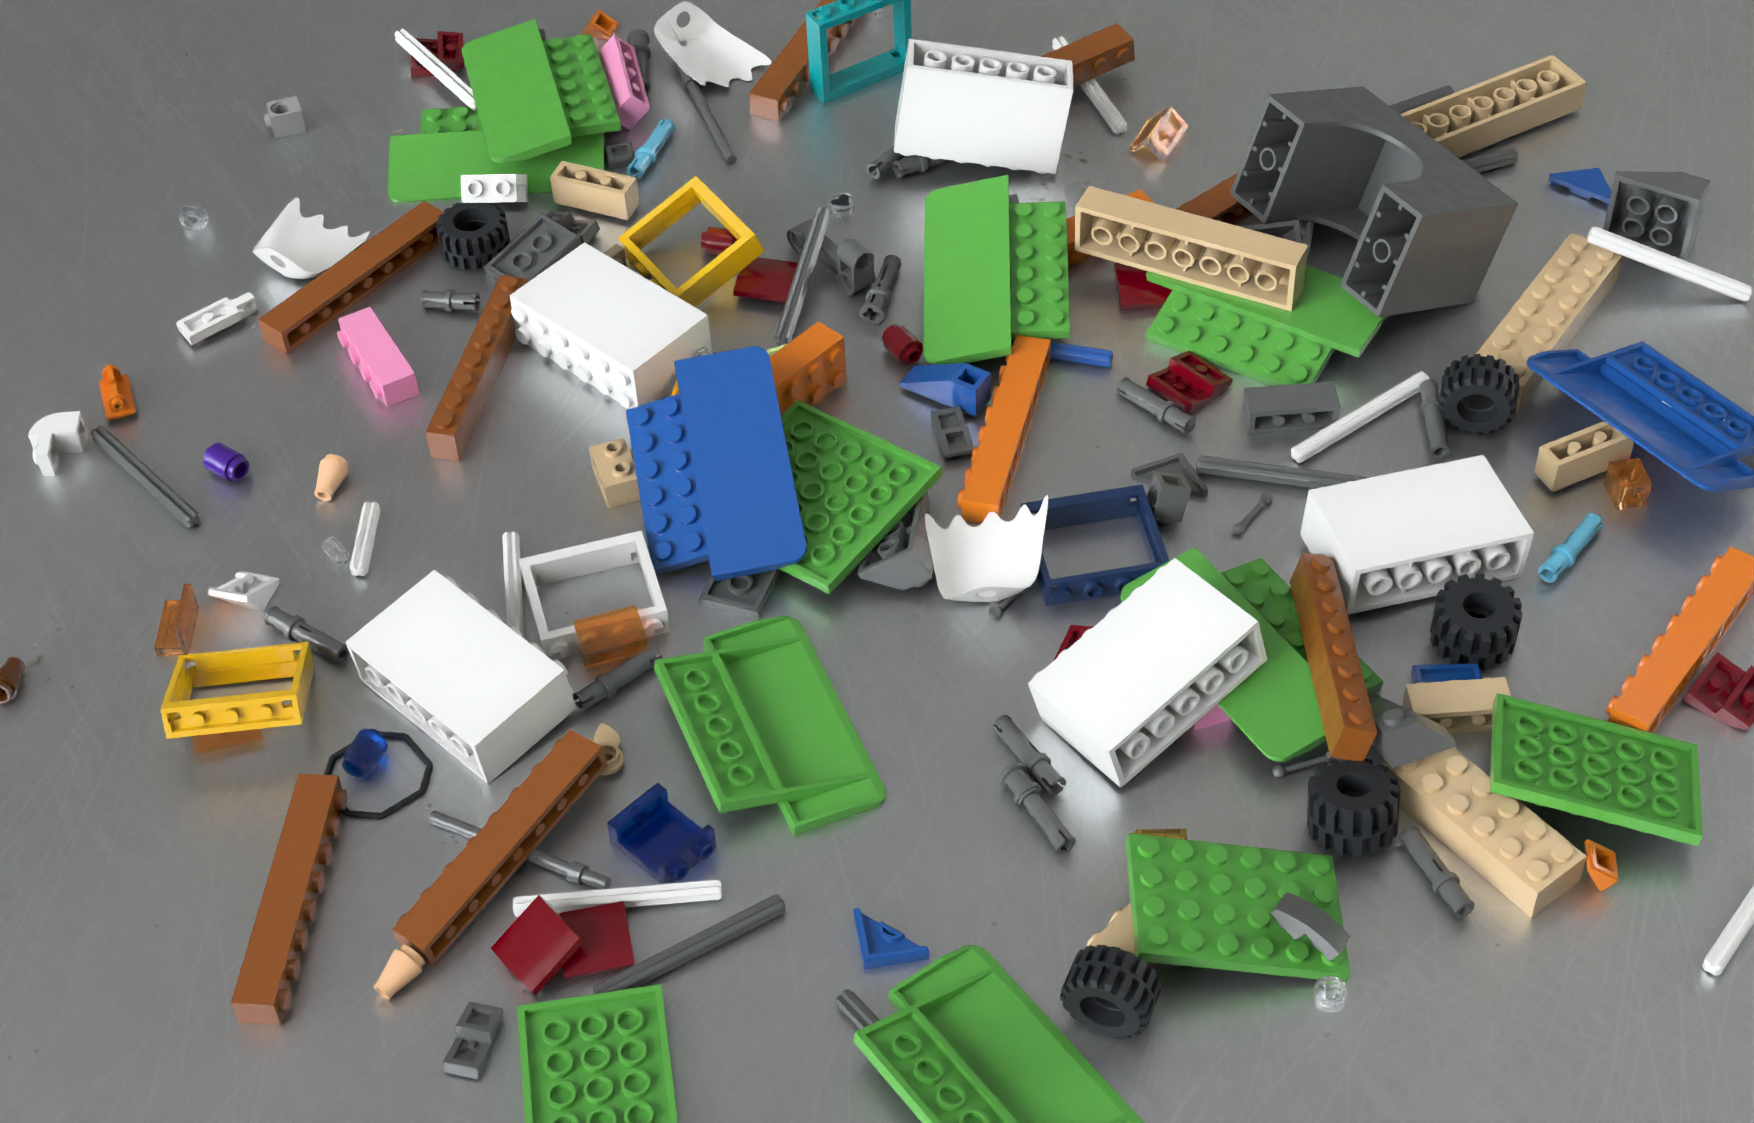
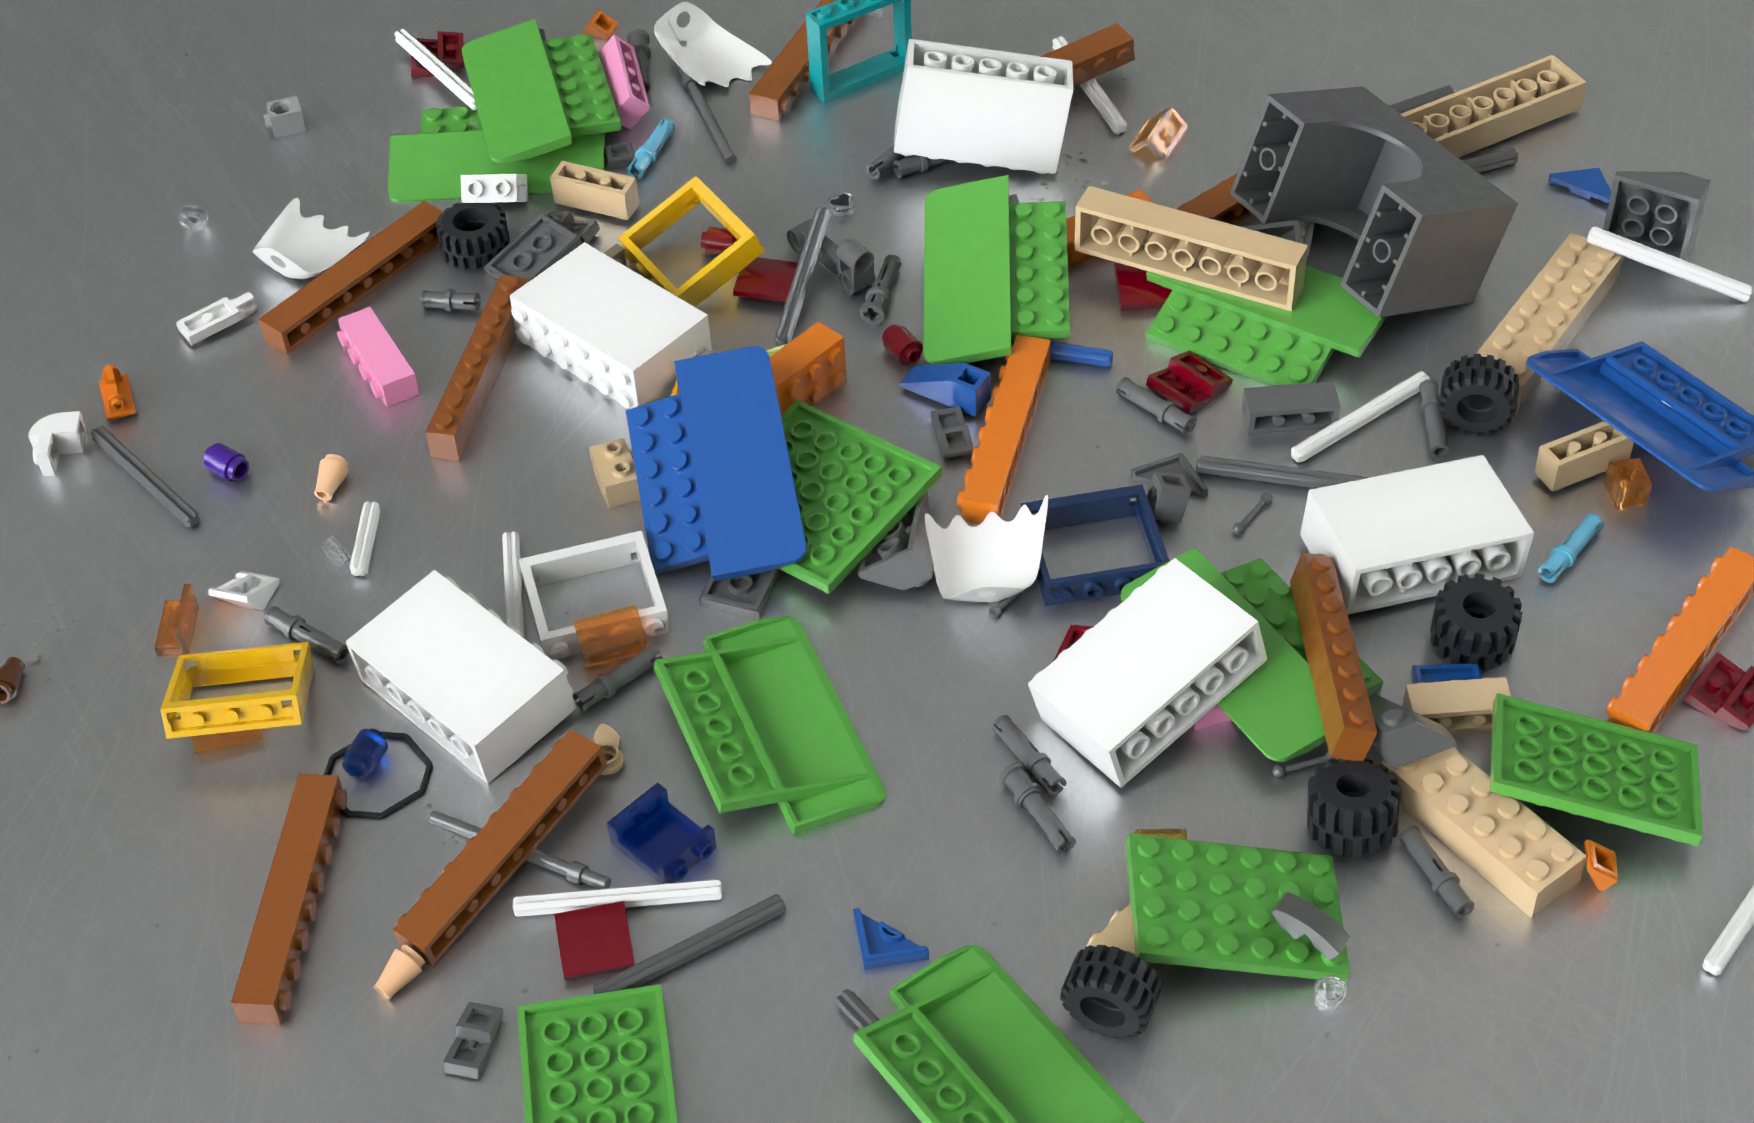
(537, 945): dark red slope -> none

